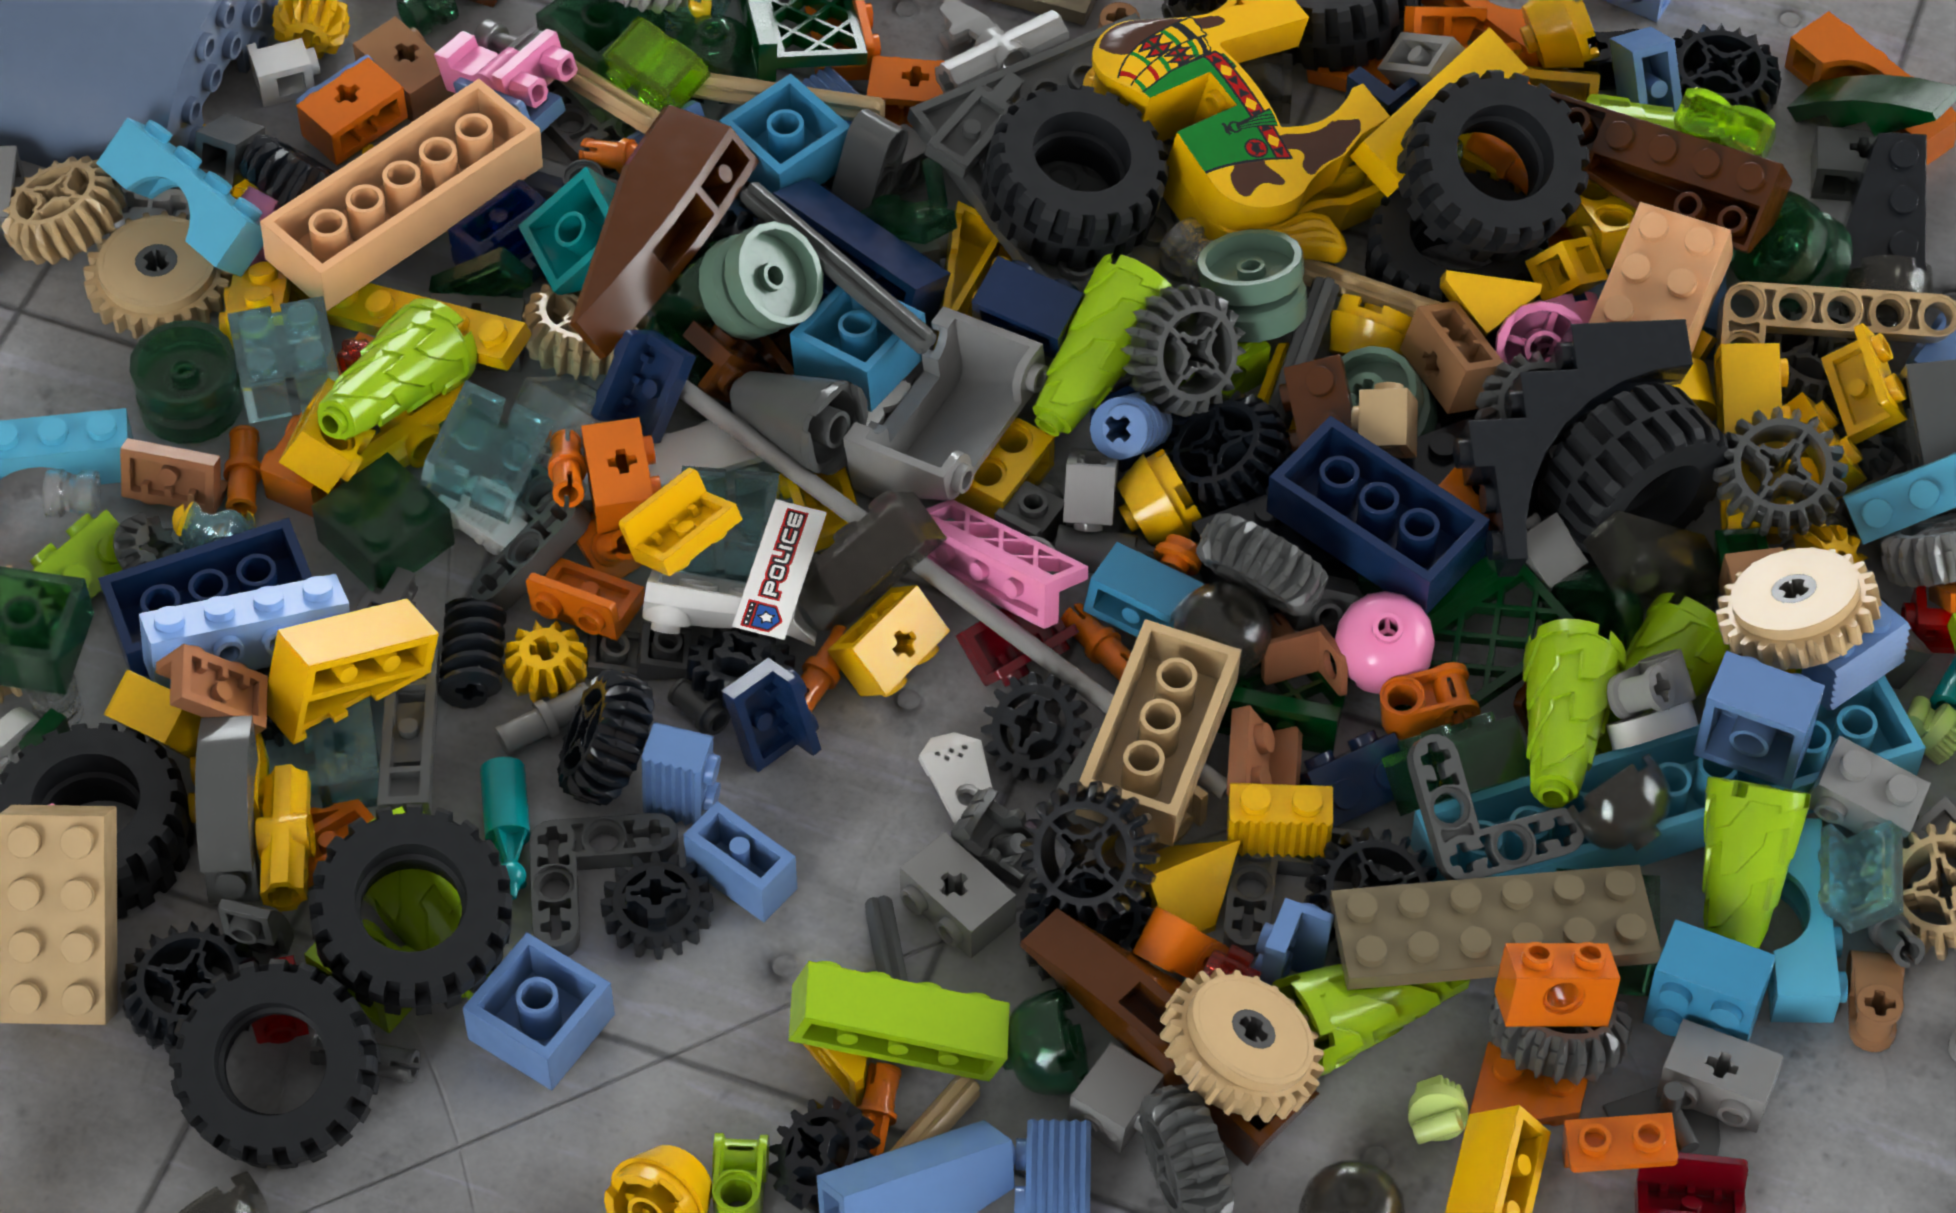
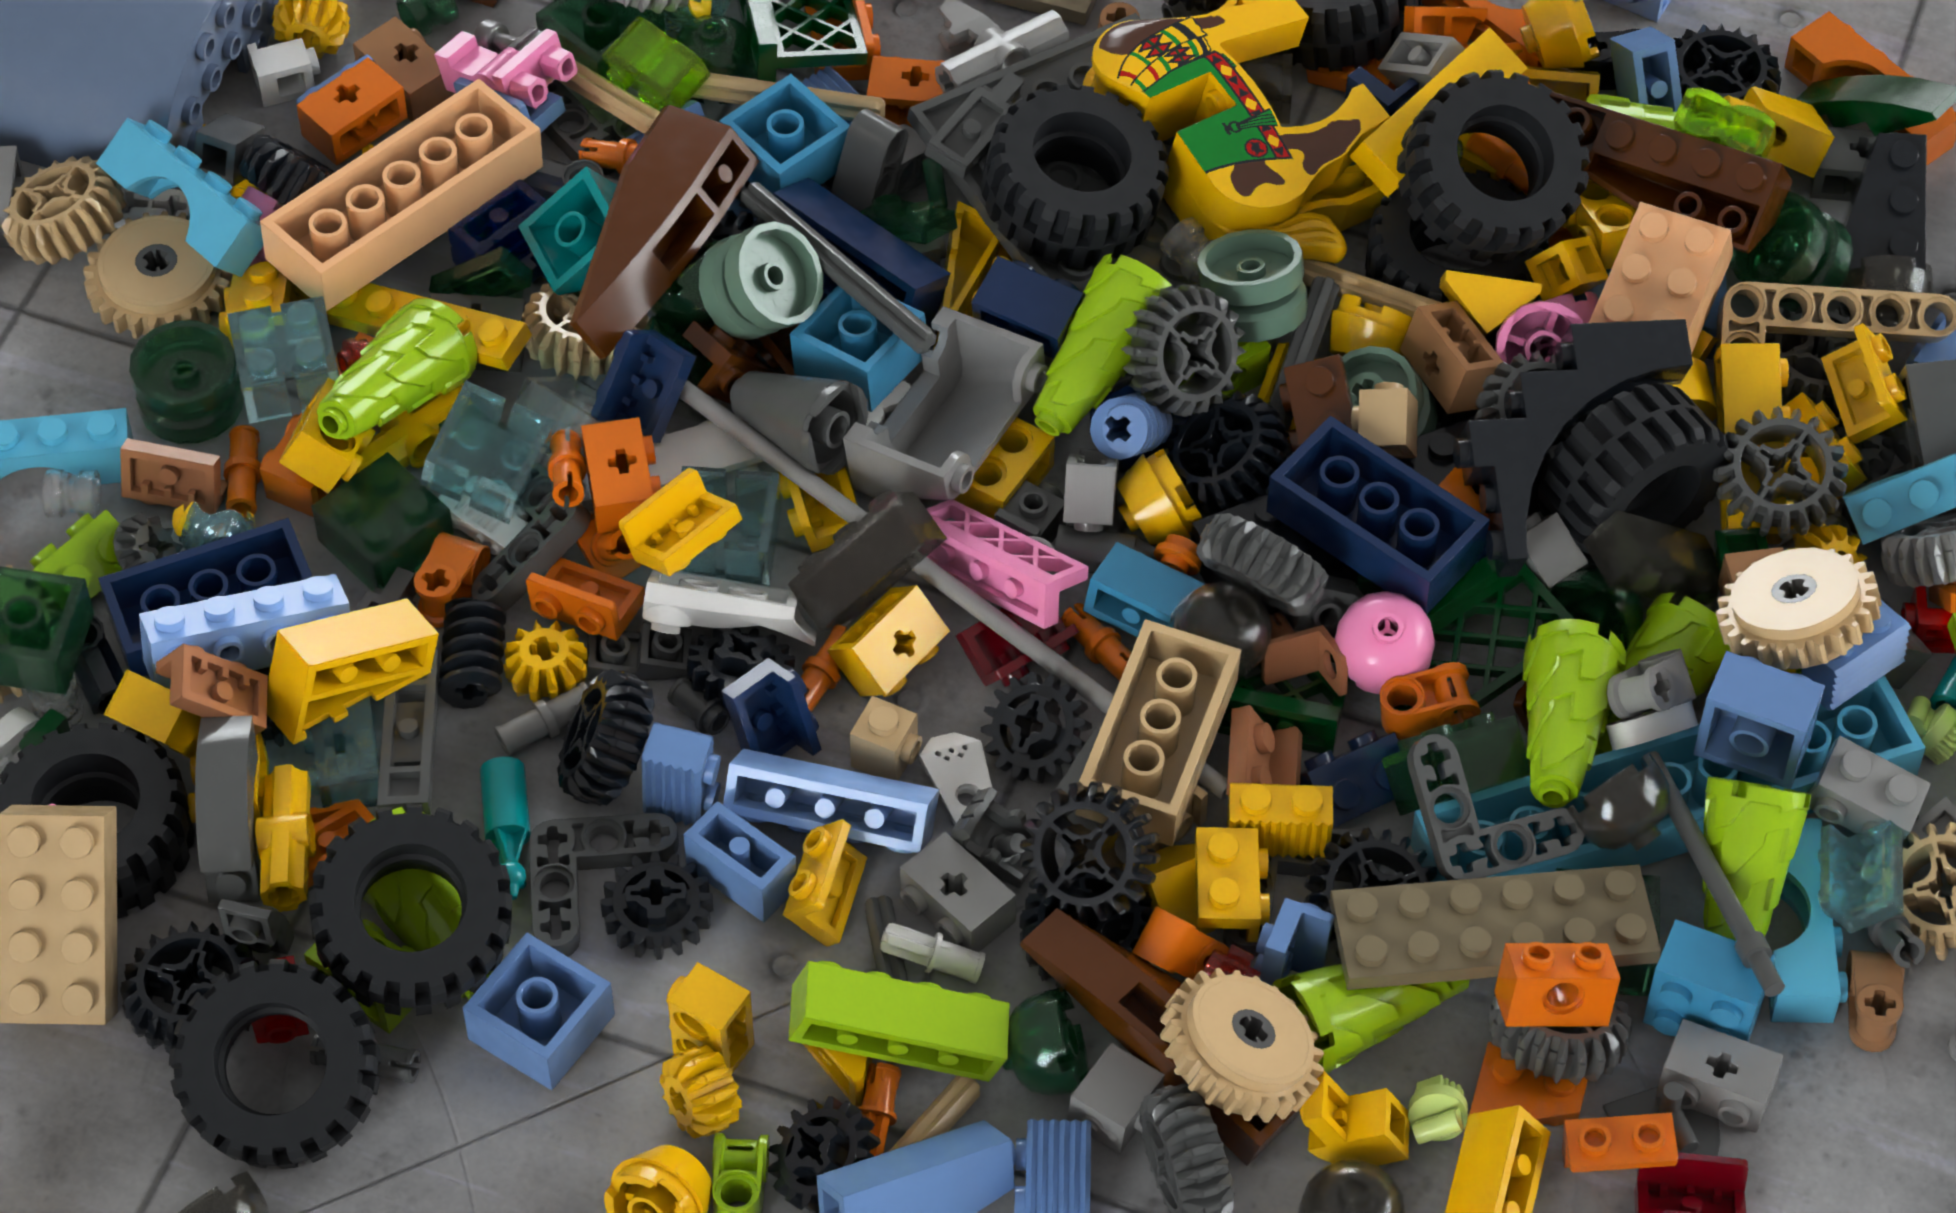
(98, 669): none -> black piece
(448, 574): none -> orange piece
(700, 1091): none -> yellow gear
(711, 1012): none -> yellow brick
(779, 569): white sticker -> none
(812, 795): none -> light blue brick
(825, 883): none -> yellow bracket
(884, 739): none -> tan brick
(932, 952): none -> white axle
(1229, 880): none -> yellow bracket
(1355, 1126): none -> yellow brick
(1749, 944): none -> dark grey bar
(1800, 131): none -> yellow torso

